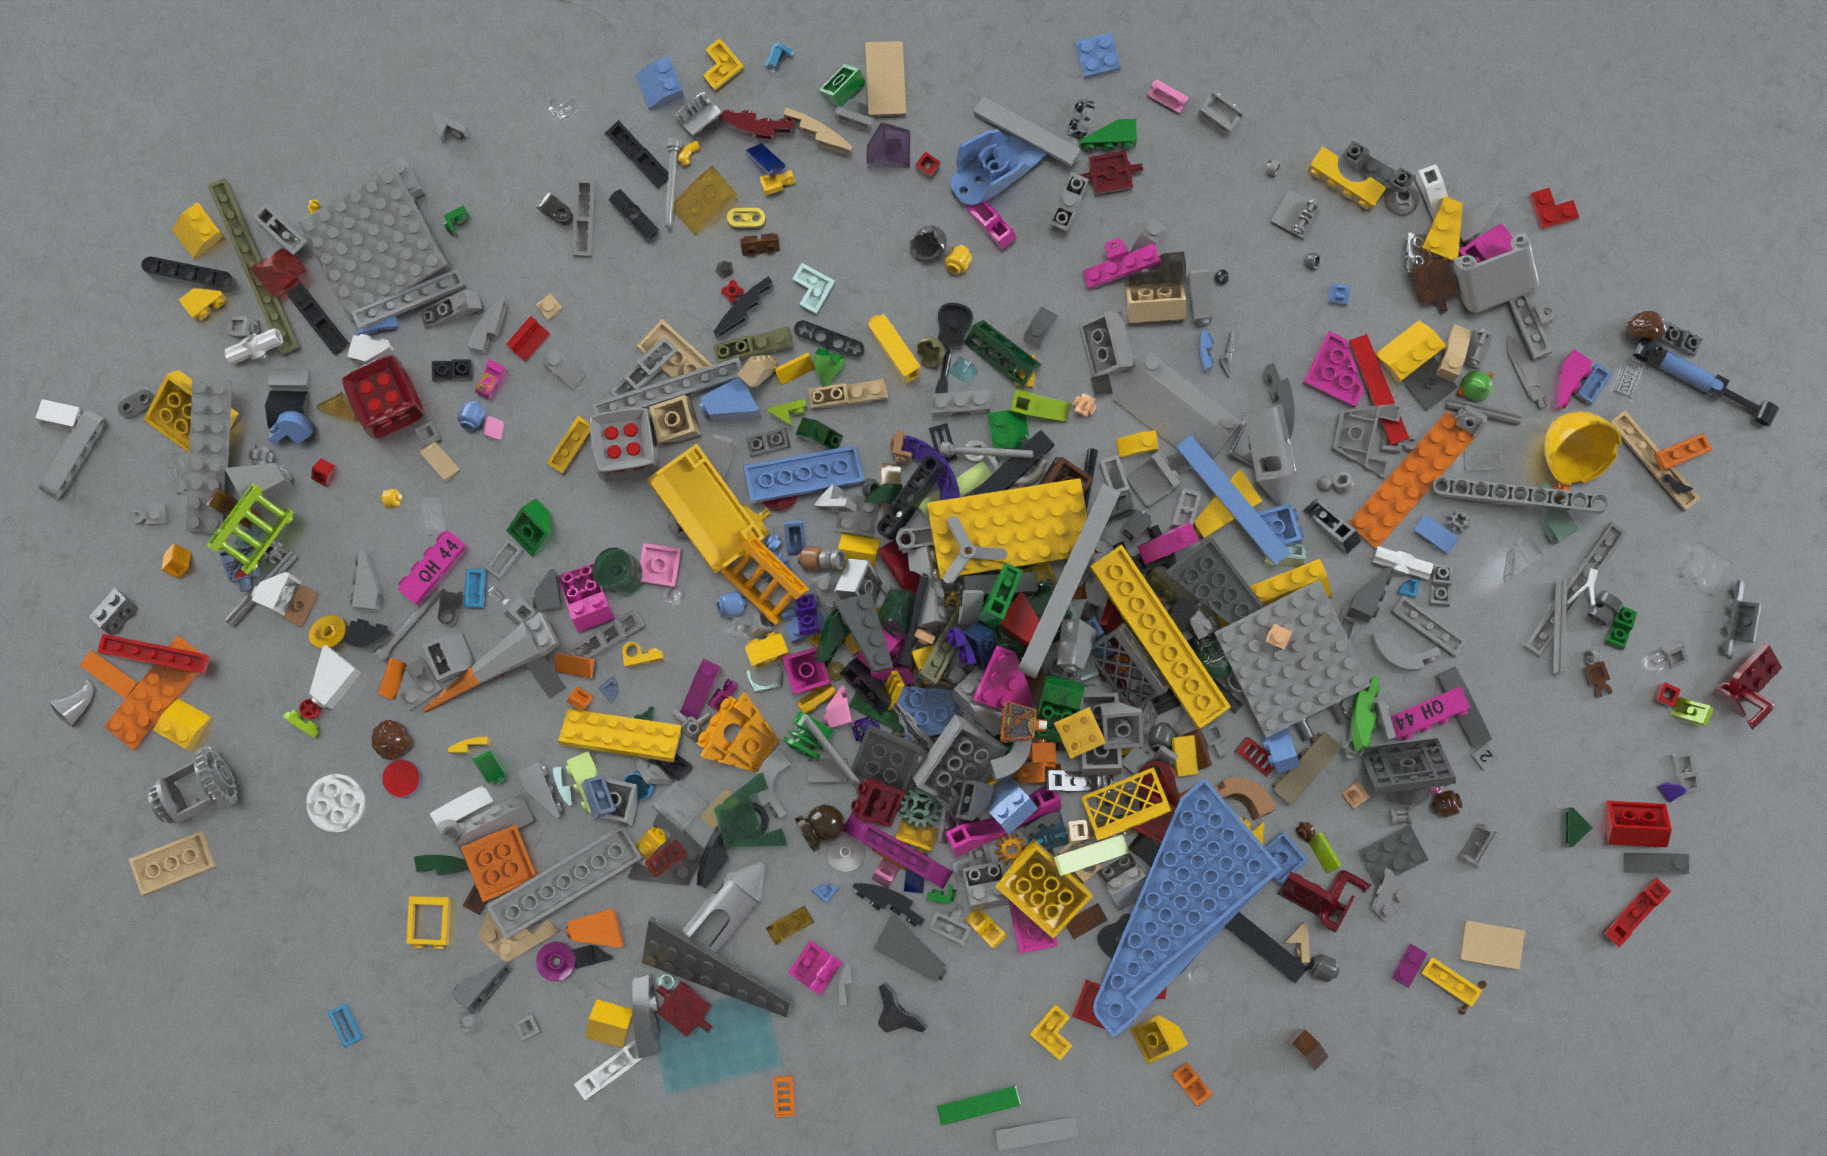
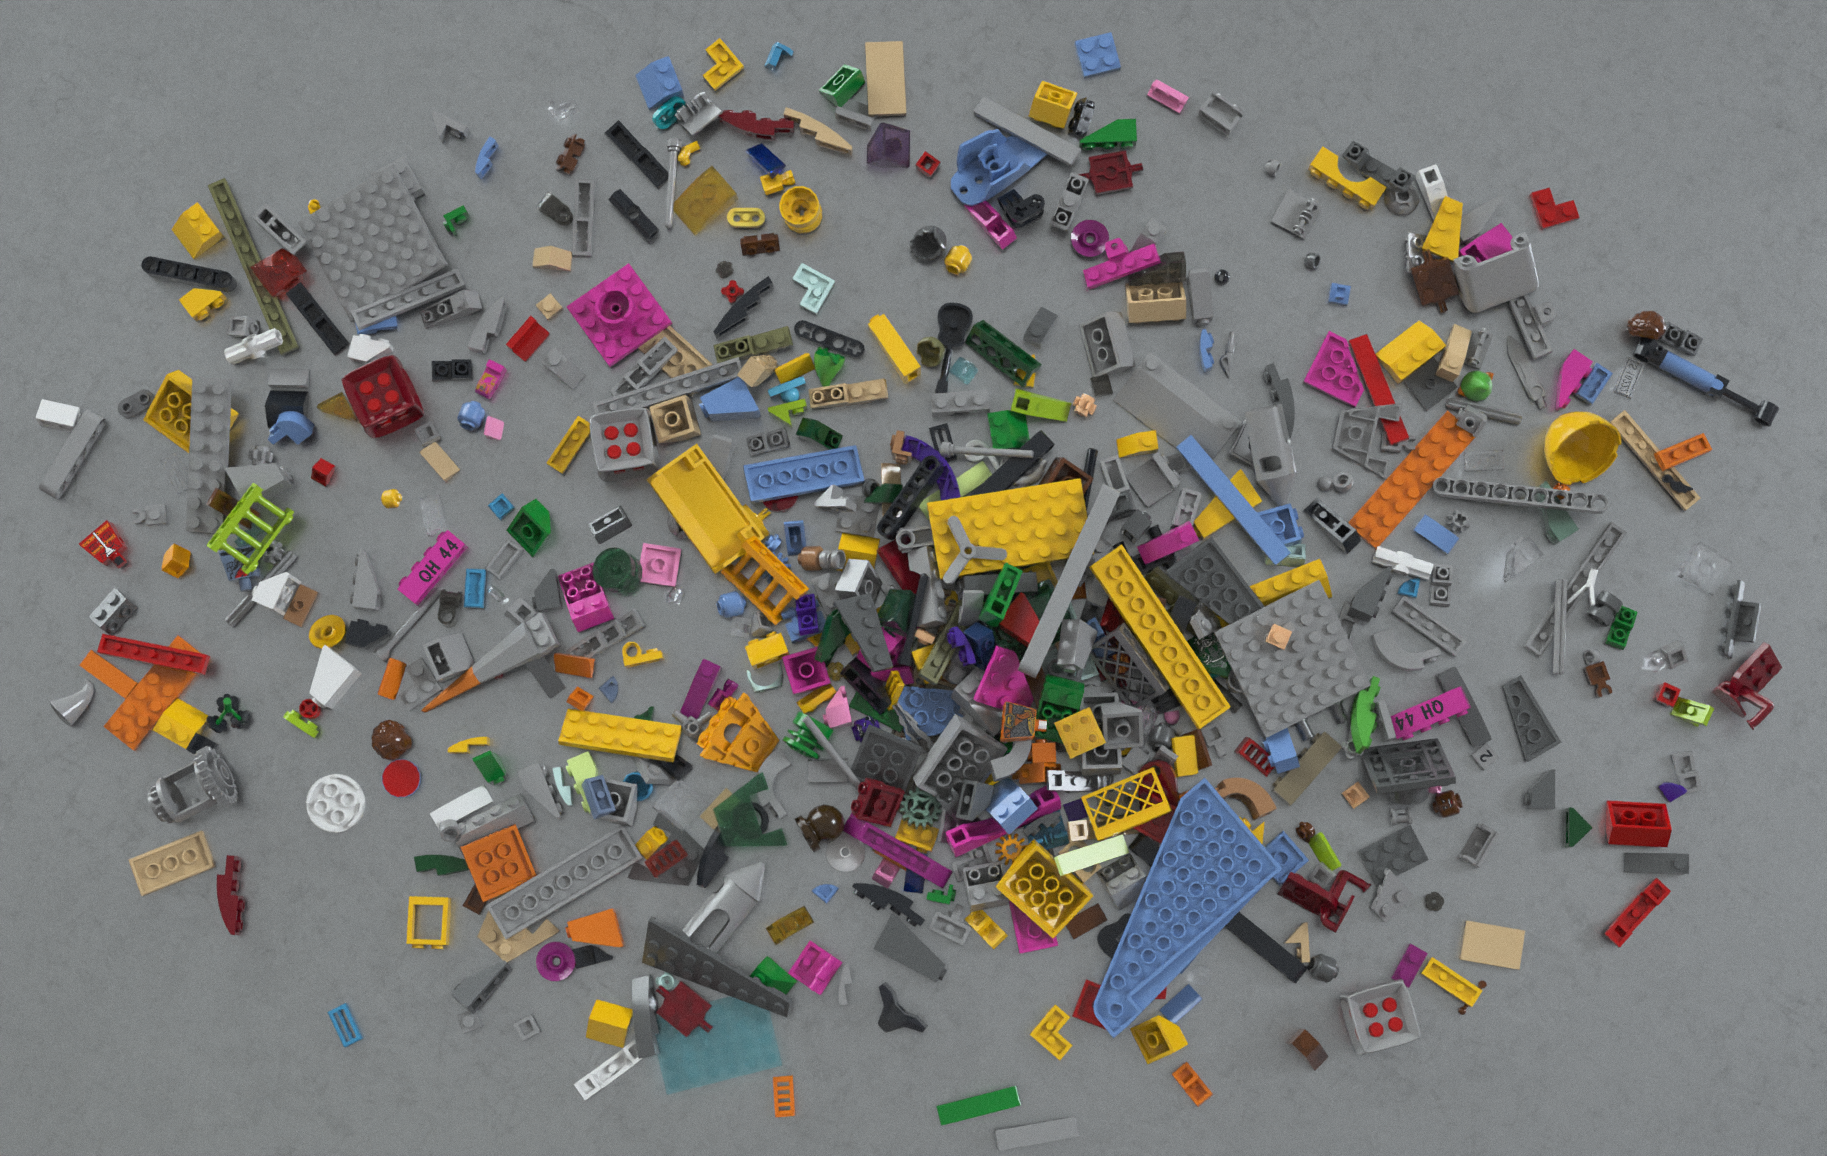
(106, 545): none -> red torso
(198, 742): none -> black panel
(227, 707): none -> black plant
(229, 903): none -> dark red slope
(483, 162): none -> medium blue slope
(501, 506): none -> dark azure tile
(552, 258): none -> tan slope
(565, 160): none -> reddish brown hinge
(610, 525): none -> dark grey slope
(619, 315): none -> dark pink piece
(668, 112): none -> teal plate
(773, 976): none -> green slope
(788, 390): none -> medium azure tile
(800, 199): none -> yellow wheel
(1020, 210): none -> black piece
(1052, 104): none -> yellow slope
(1075, 810): none -> dark purple tile
(1092, 229): none -> magenta dish
(1172, 717): none -> bright pink hinge
(1180, 1004): none -> medium blue slope
(1322, 875): none -> light grey plate
(1380, 1017): none -> light grey piece
(1439, 901): none -> clear smoke plate
(1530, 721): none -> dark grey wing
(1542, 792): none -> dark grey slope

